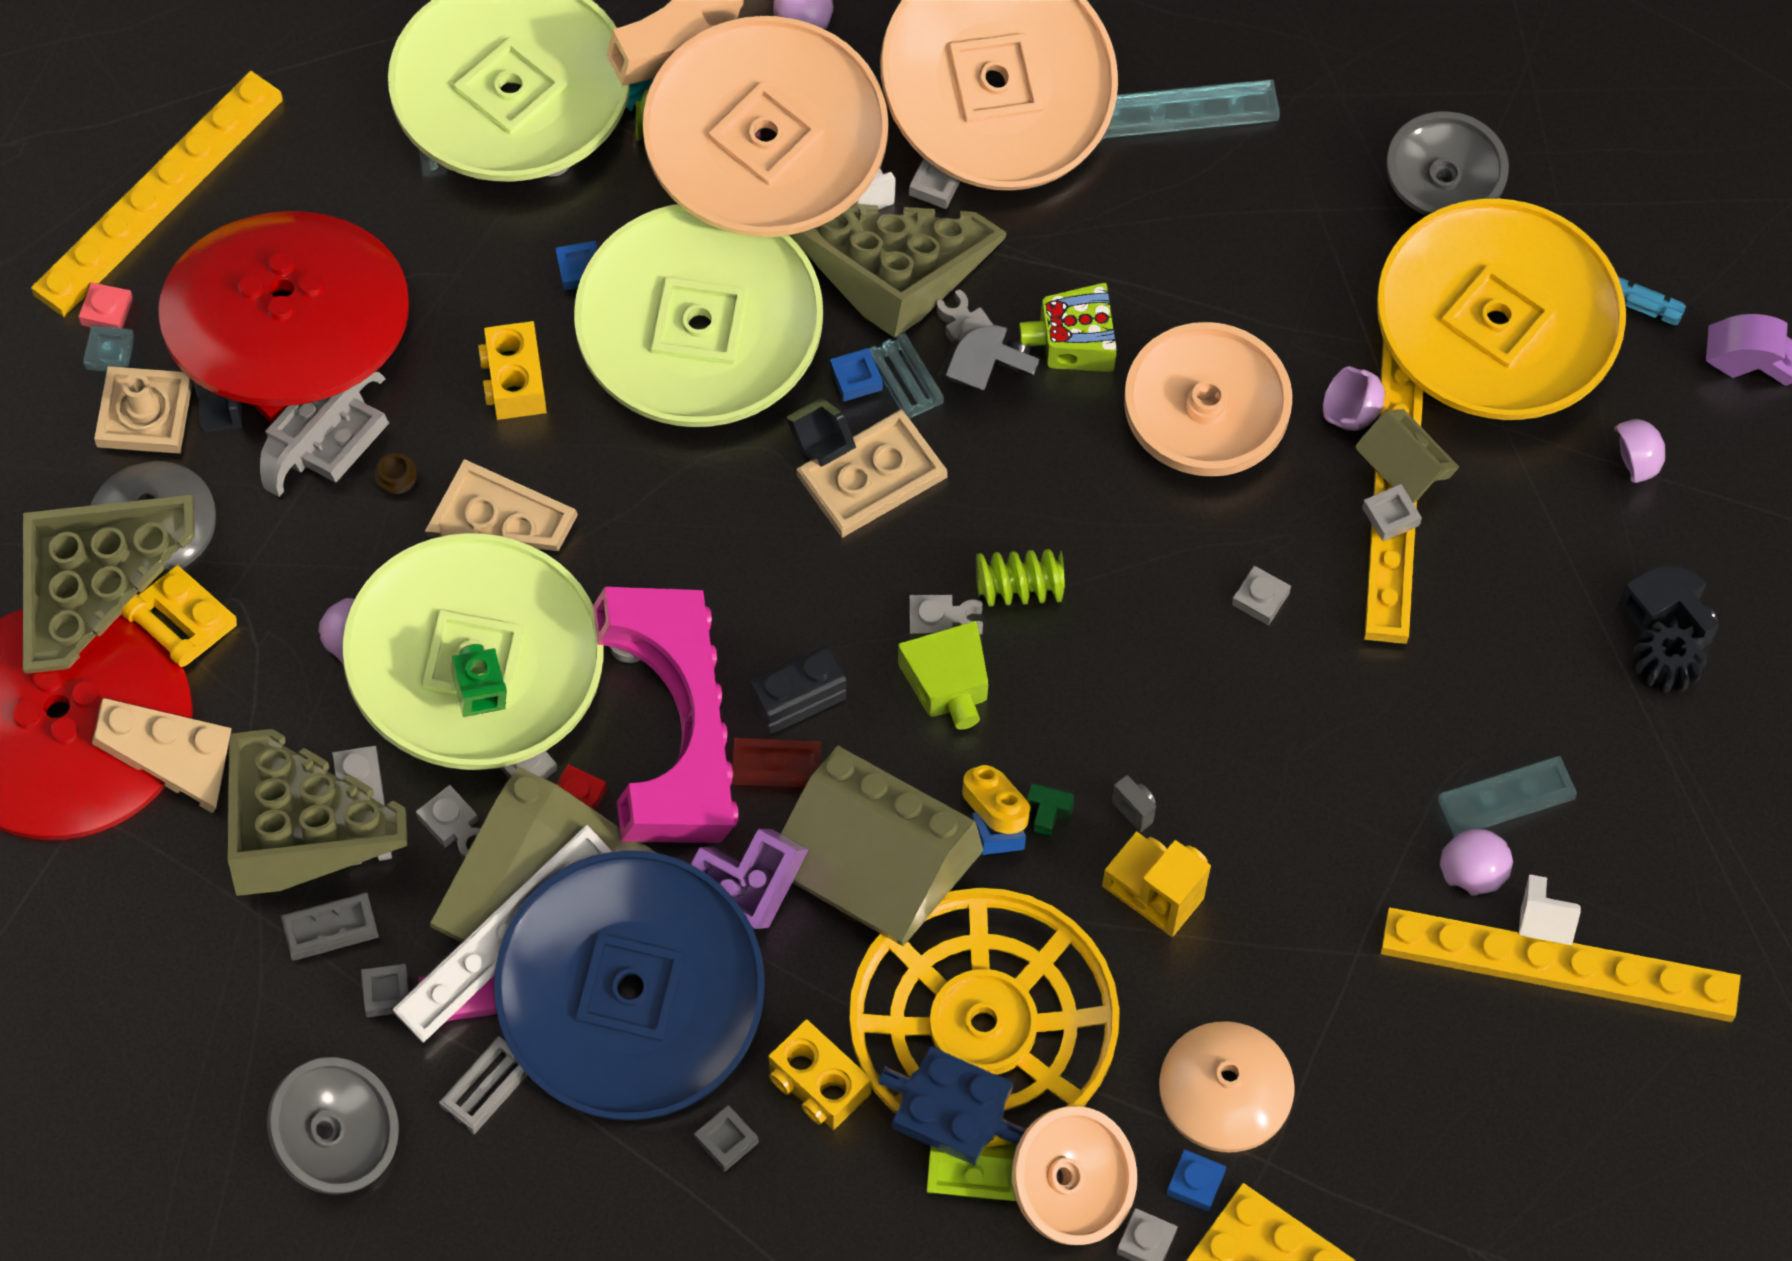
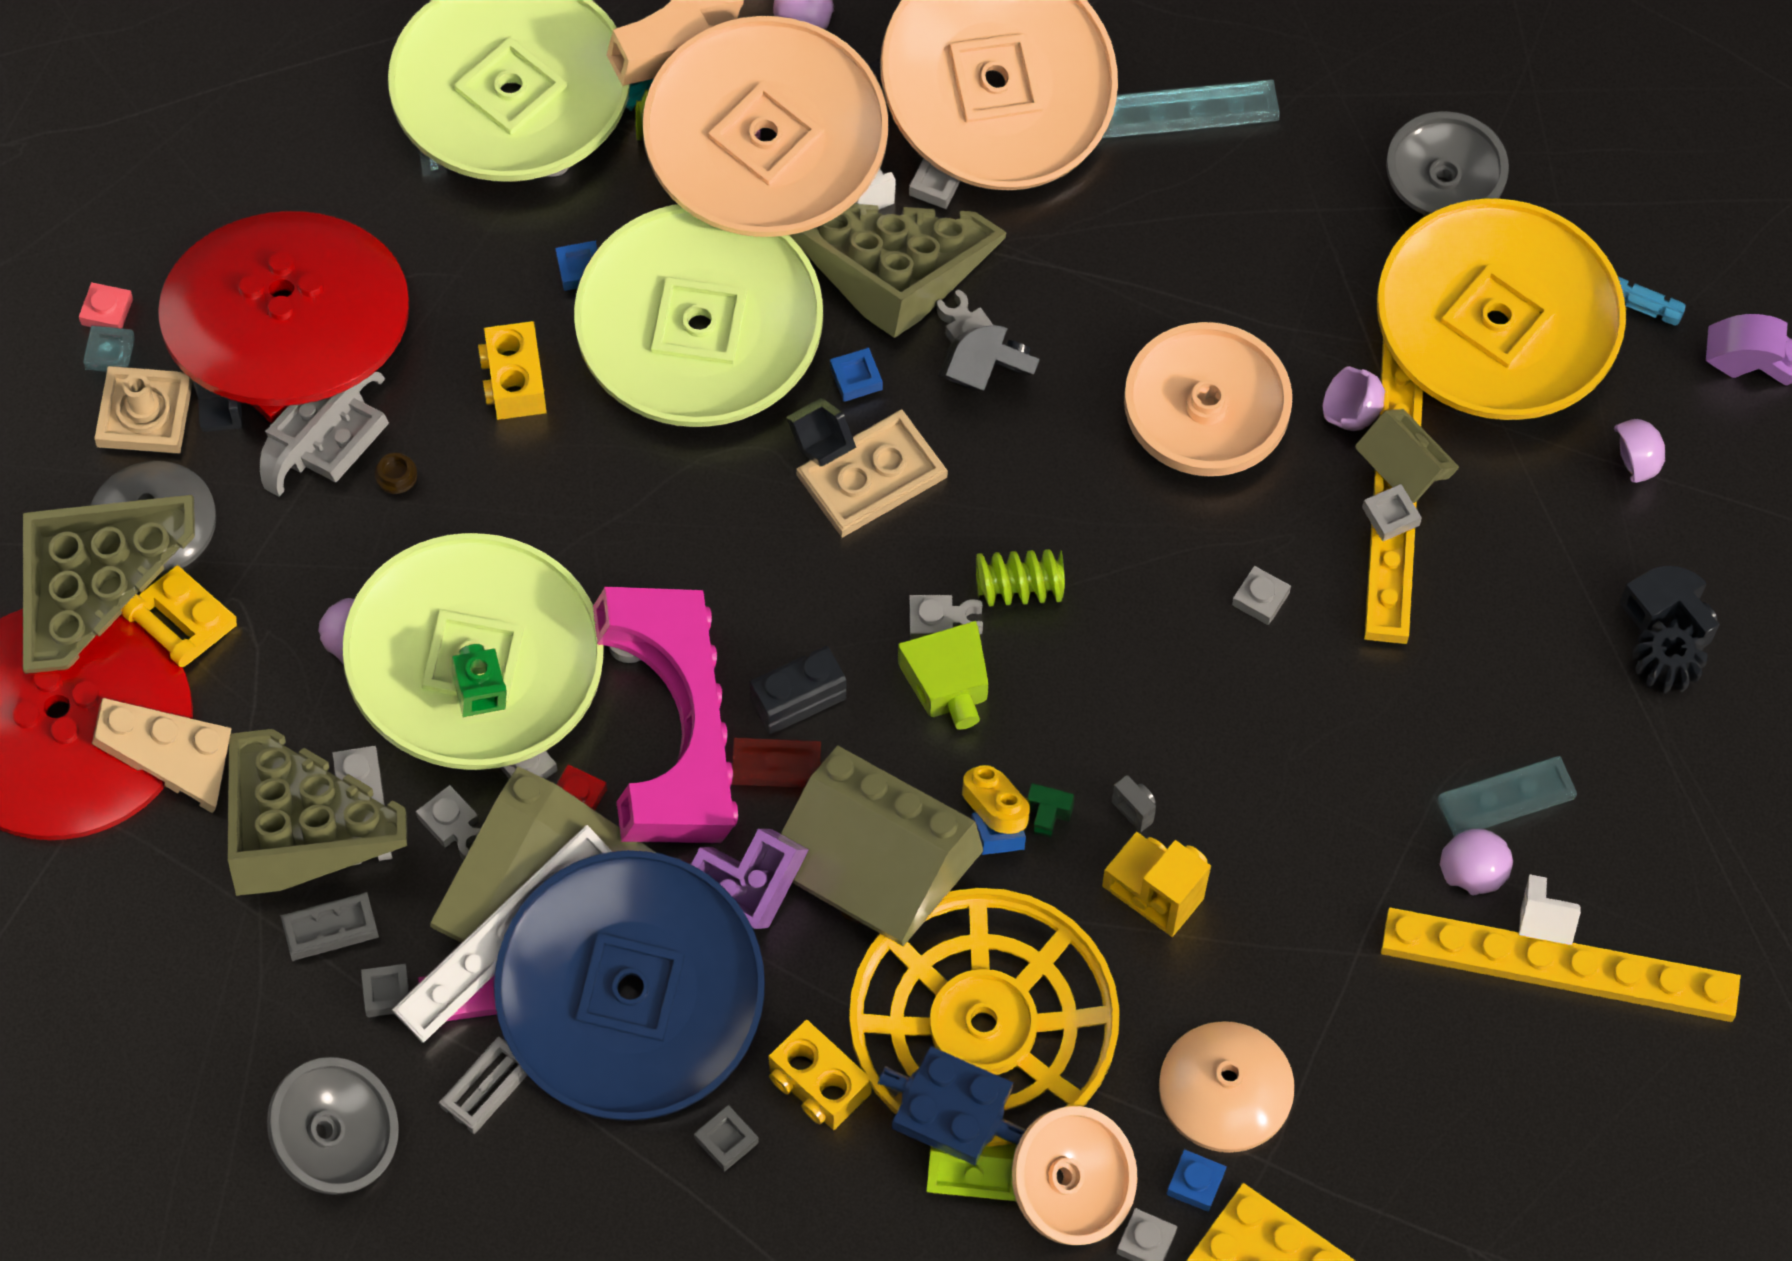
(156, 194): yellow plate -> none
(498, 506): tan wing -> none
(891, 349): clear light blue tile -> none
(1074, 330): torso -> none

